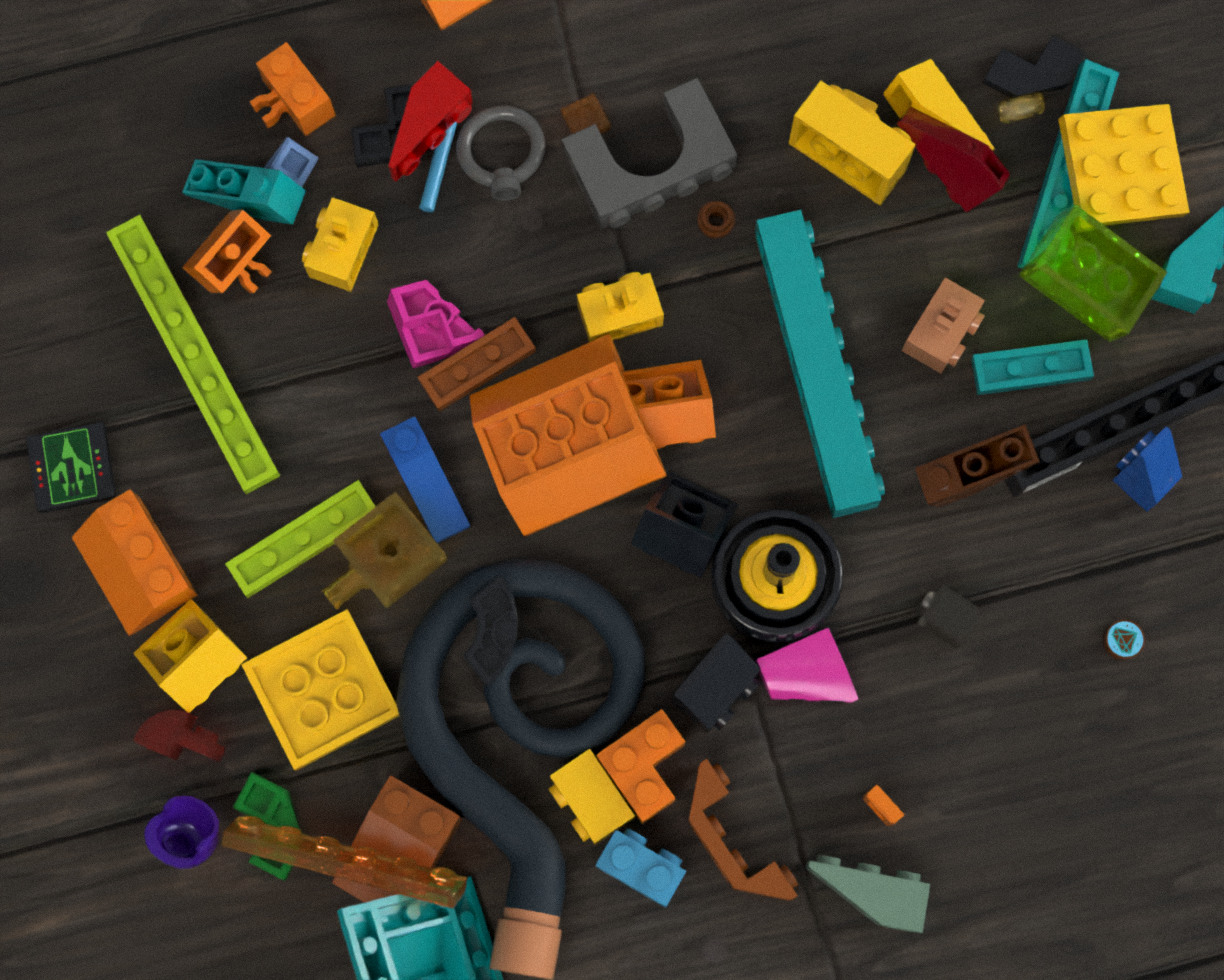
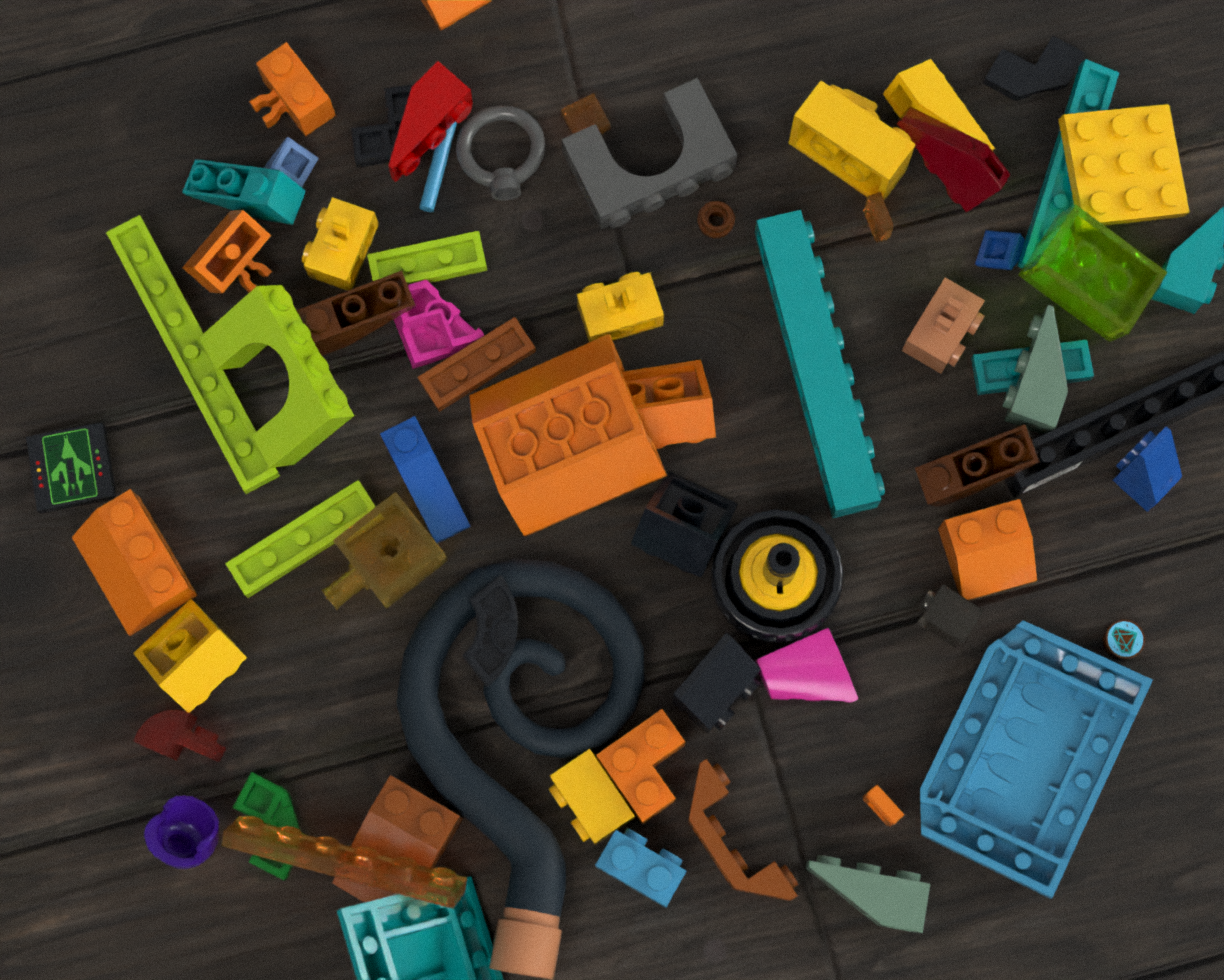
(314, 400): none -> lime arch
(321, 690): yellow plate -> none
(357, 312): none -> reddish brown slope
(432, 259): none -> lime plate
(878, 217): none -> clear orange tile
(989, 550): none -> orange slope
(1000, 250): none -> blue slope
(1021, 107): clear yellow piece -> none
(1029, 755): none -> dark azure slope
(1042, 378): none -> sand green slope

